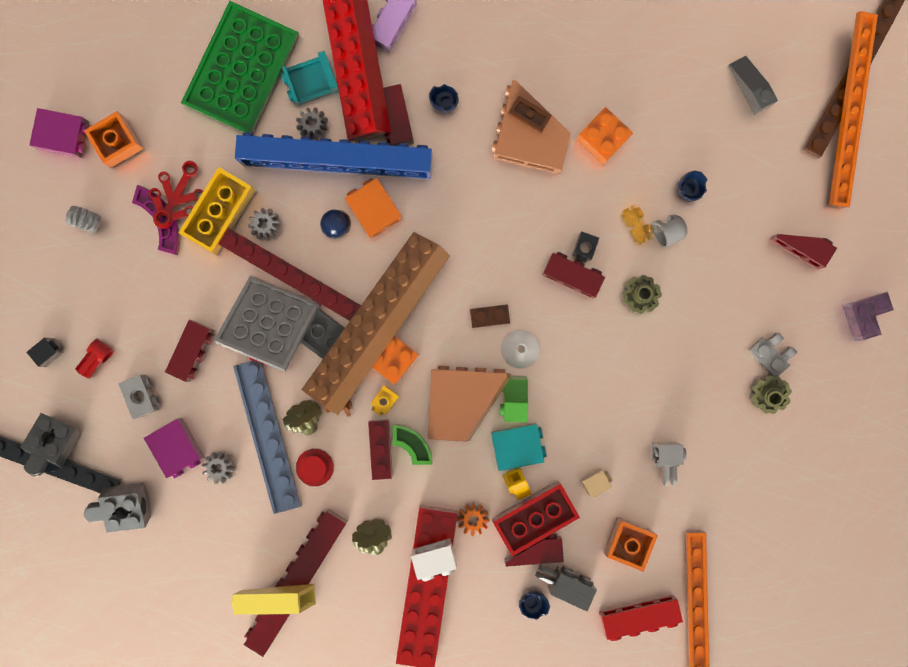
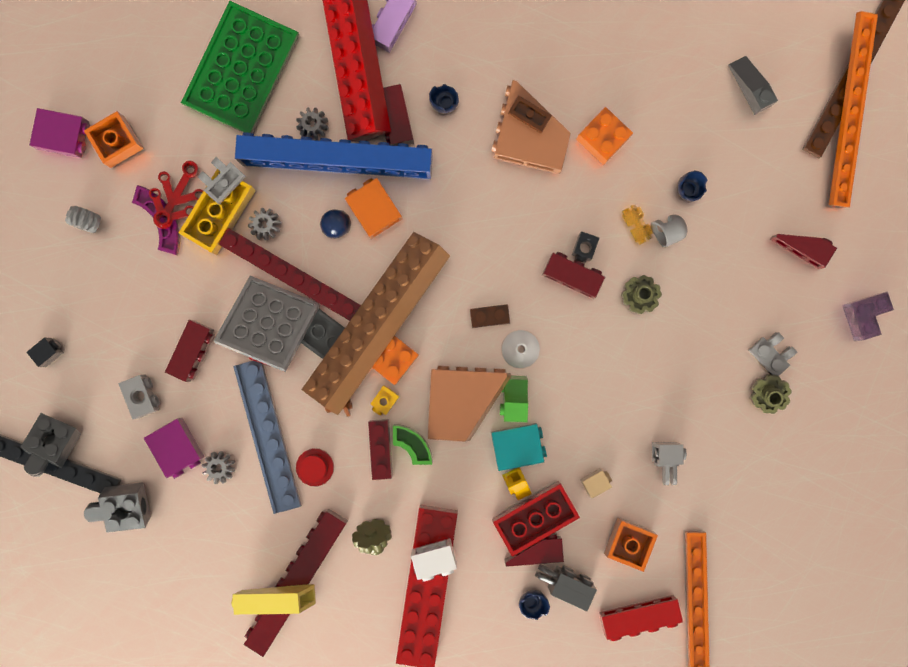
(96, 355): red piece -> none
(224, 183): none -> light grey plate
(303, 417): olive plant -> none
(310, 80): teal panel -> none
(466, 517): orange gear -> none

